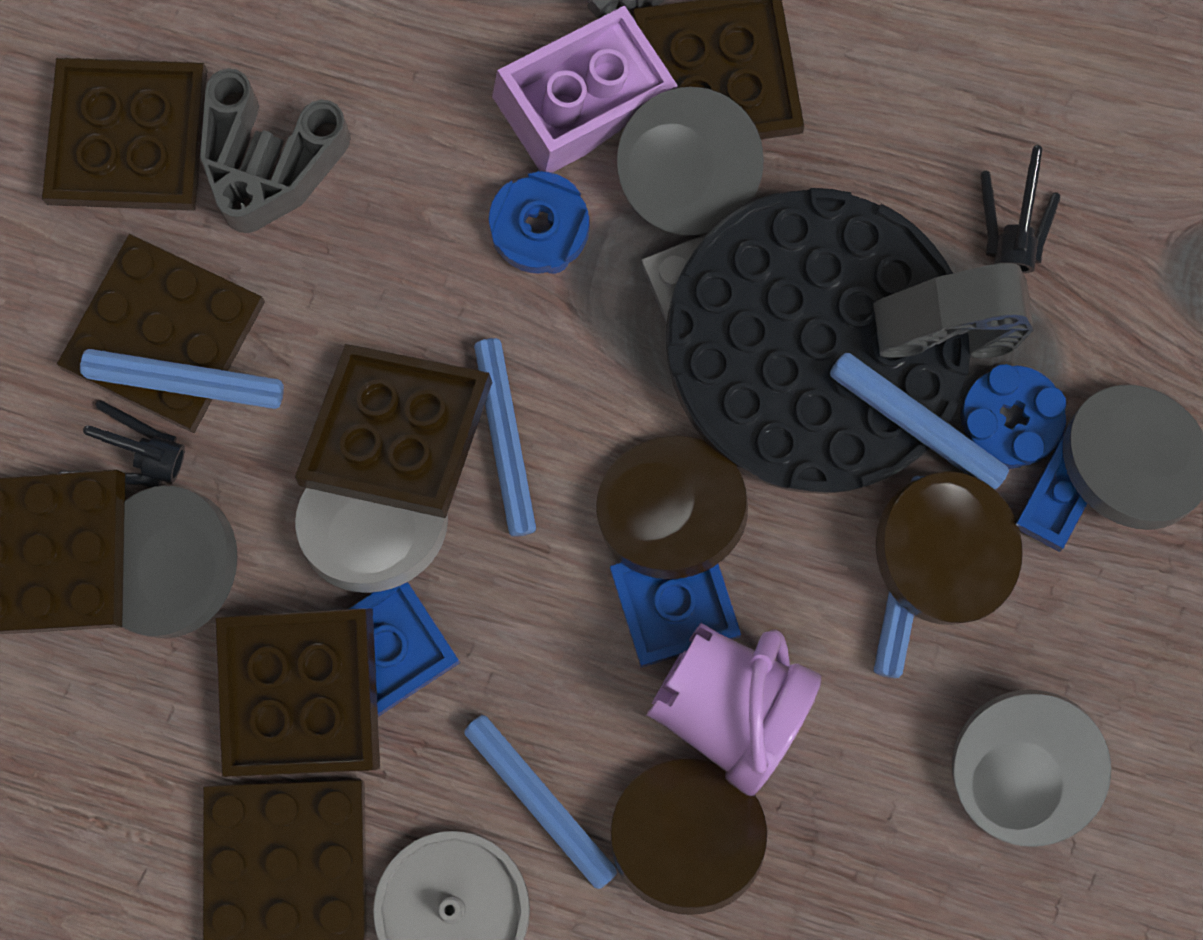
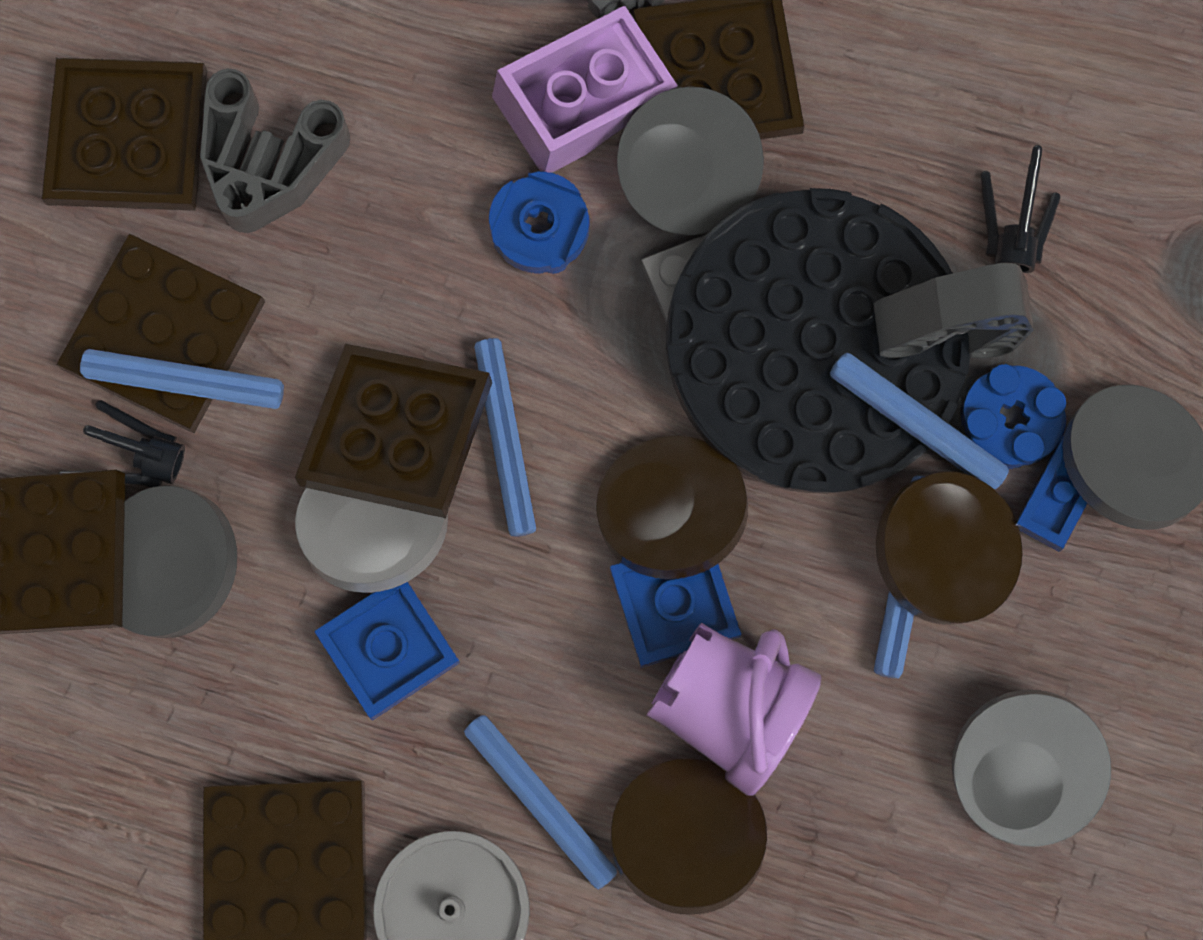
(297, 693): dark brown plate -> none

